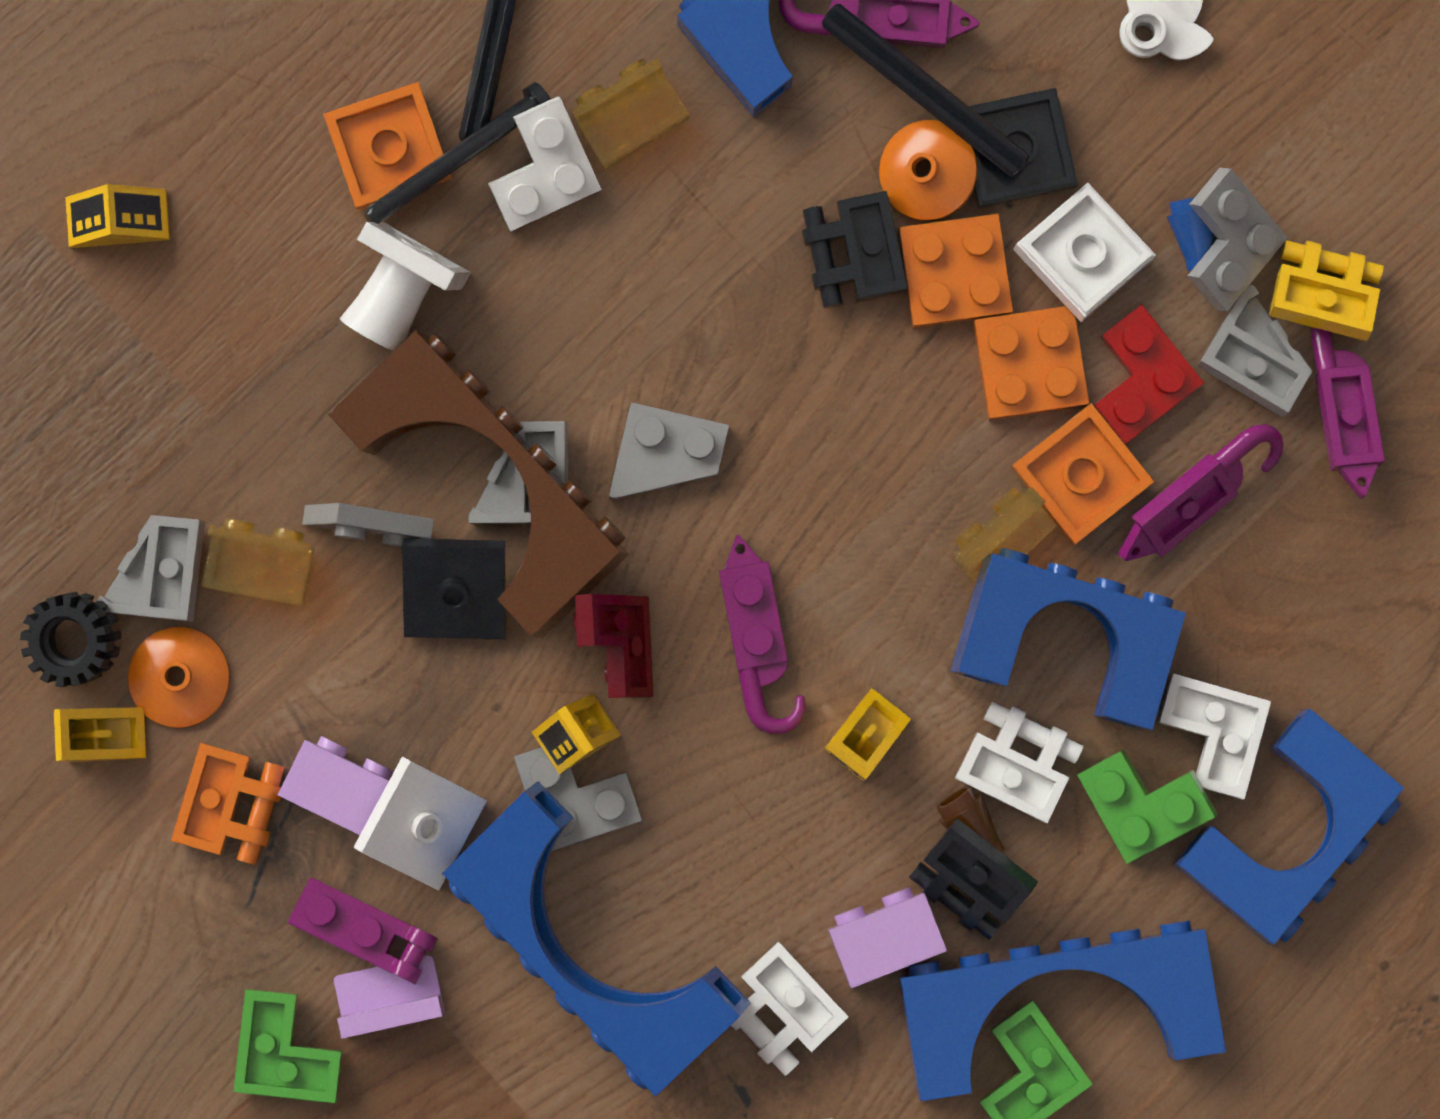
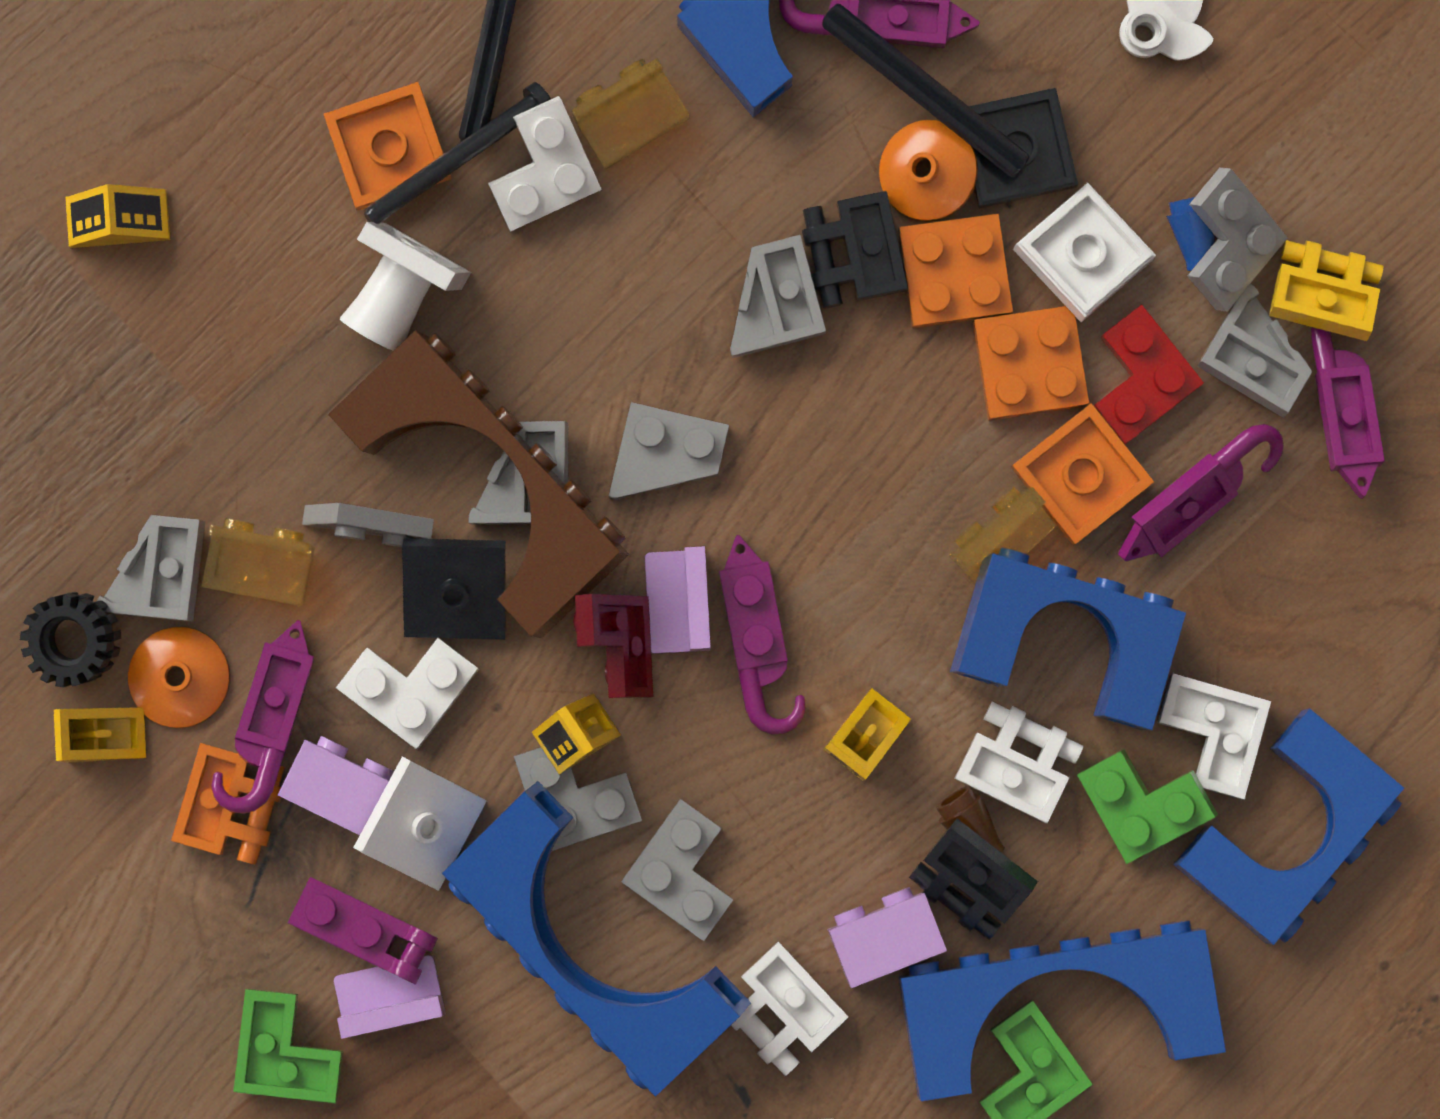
(269, 717): none -> magenta plate
(411, 703): none -> white plate
(666, 875): none -> light grey plate
(678, 600): none -> lavender panel
(776, 299): none -> light grey wing

